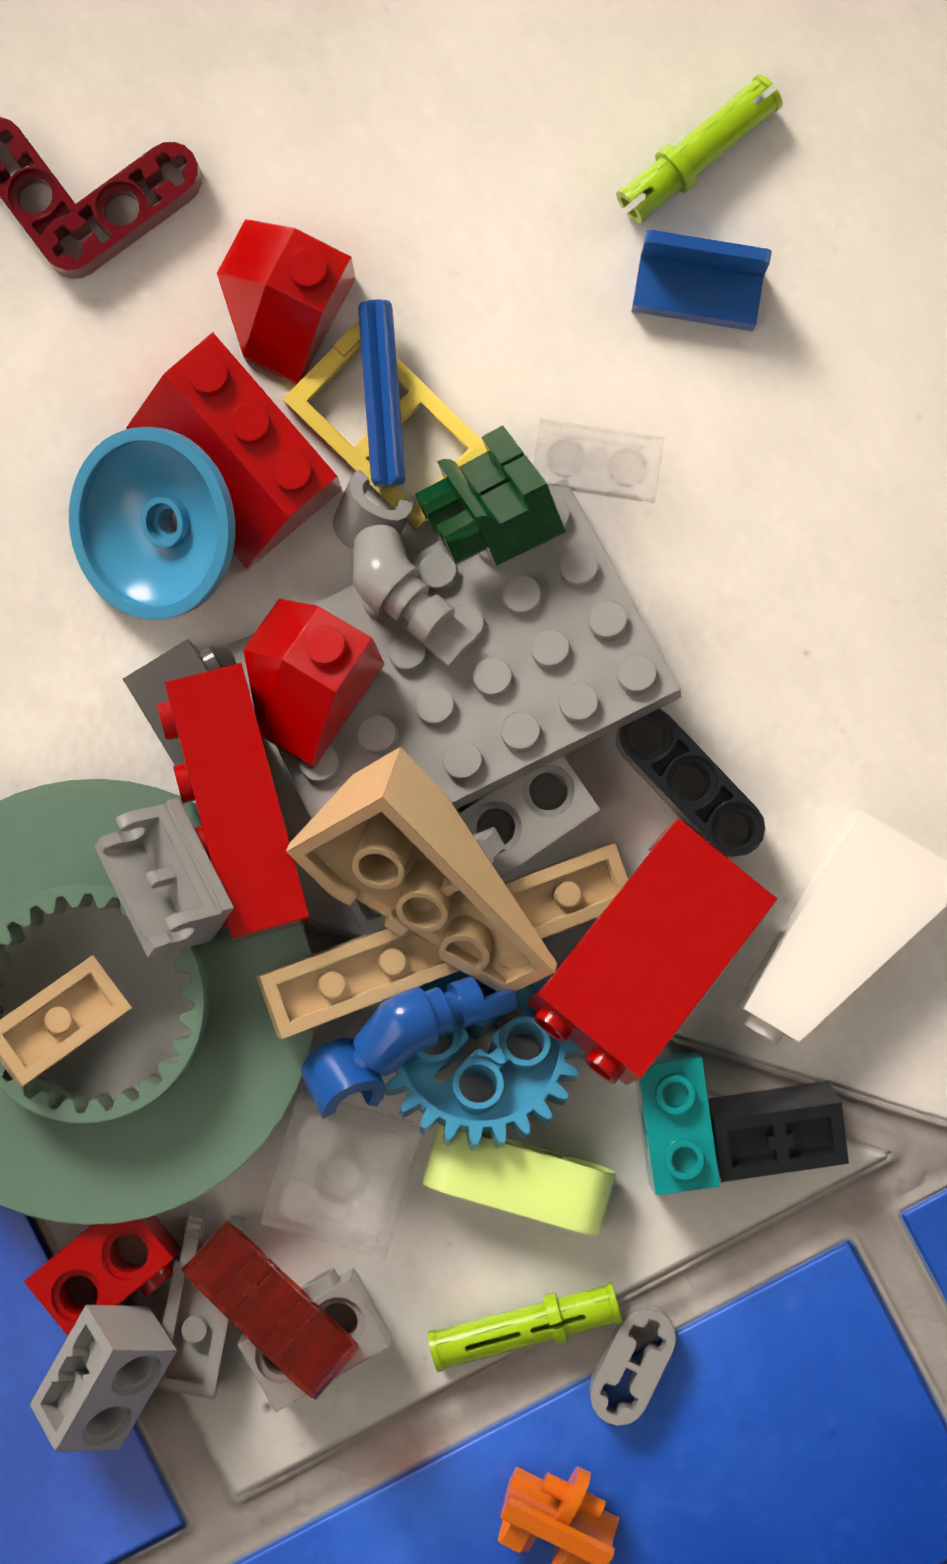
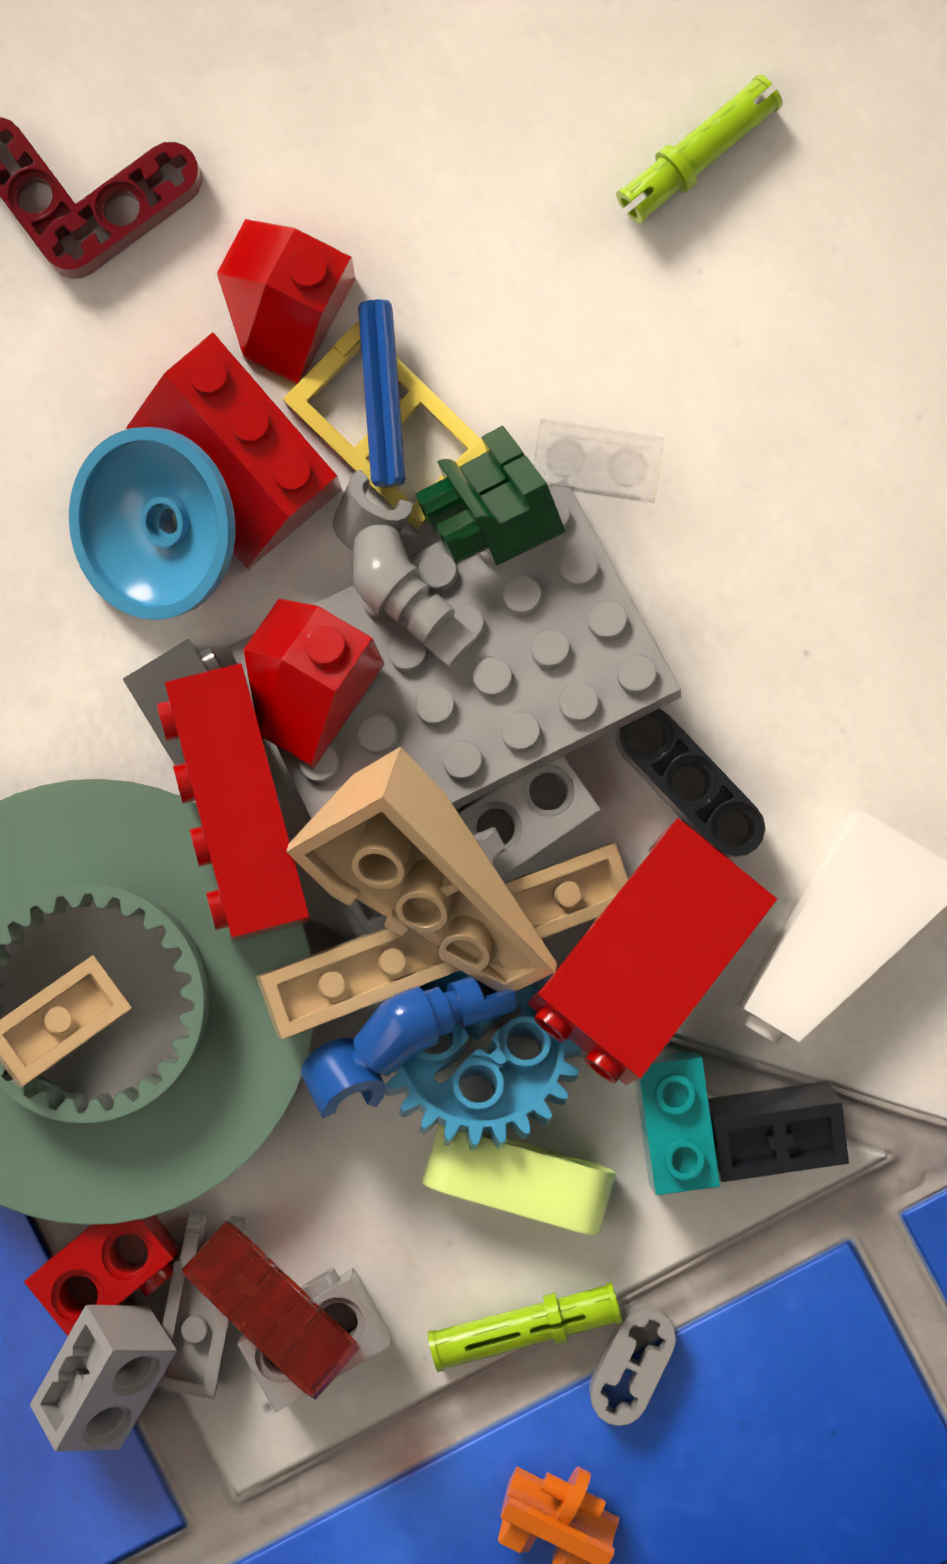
(164, 878): light grey hinge -> none
(342, 1176): clear brick -> none
(700, 280): blue panel -> none

